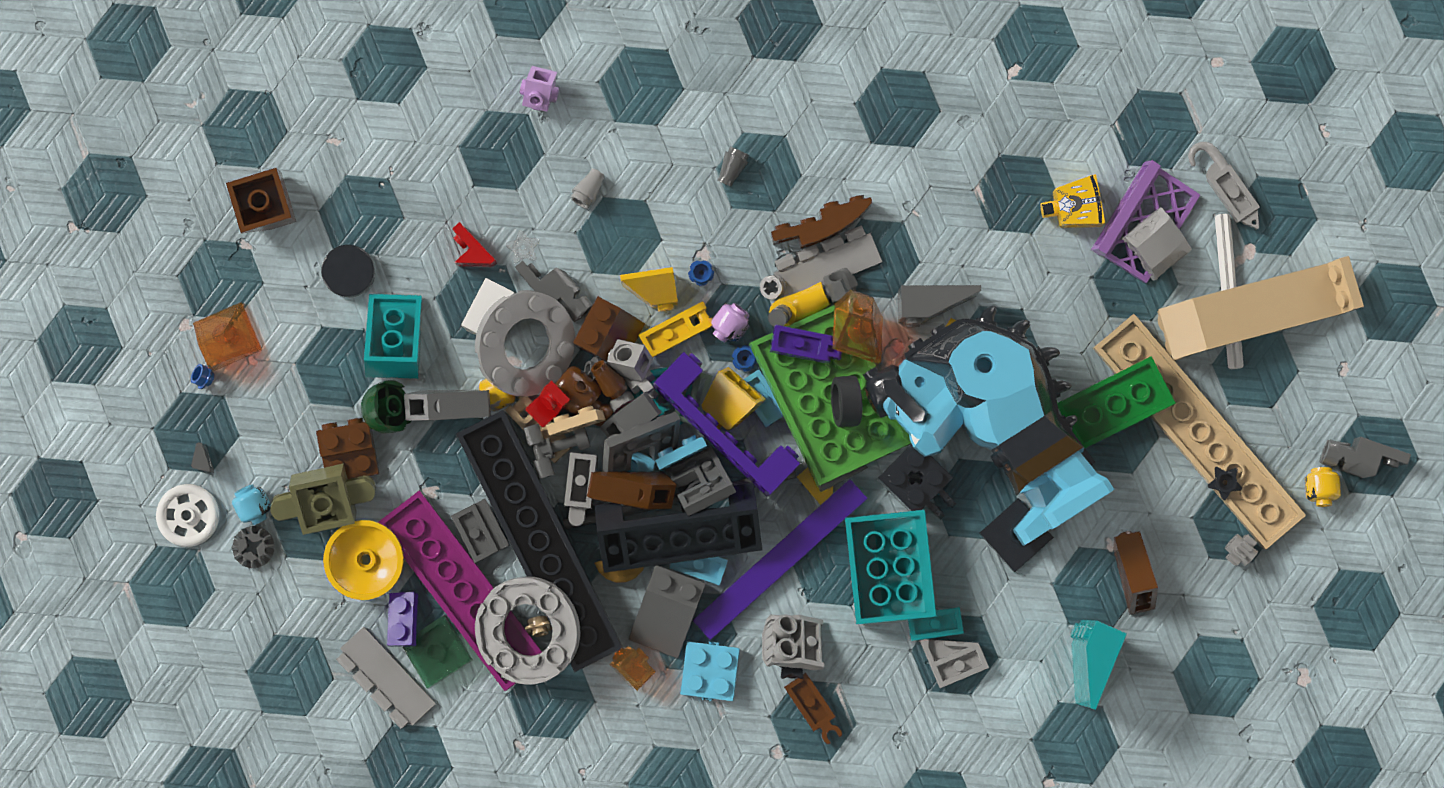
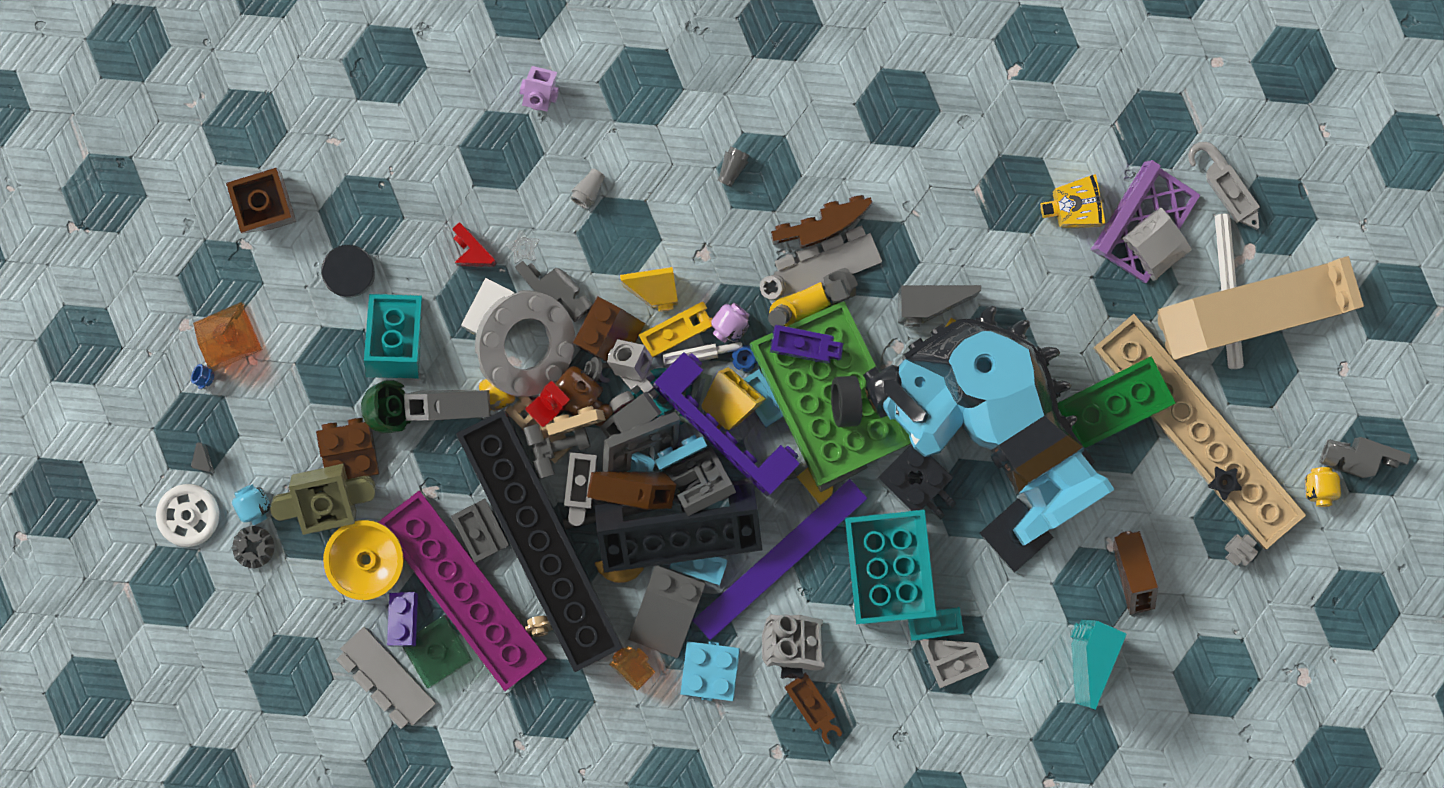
(493, 642): light grey plate -> none
(609, 380): reddish brown cone -> none
(697, 266): blue plate -> none
(702, 353): none -> white axle
(858, 326): clear orange slope -> none

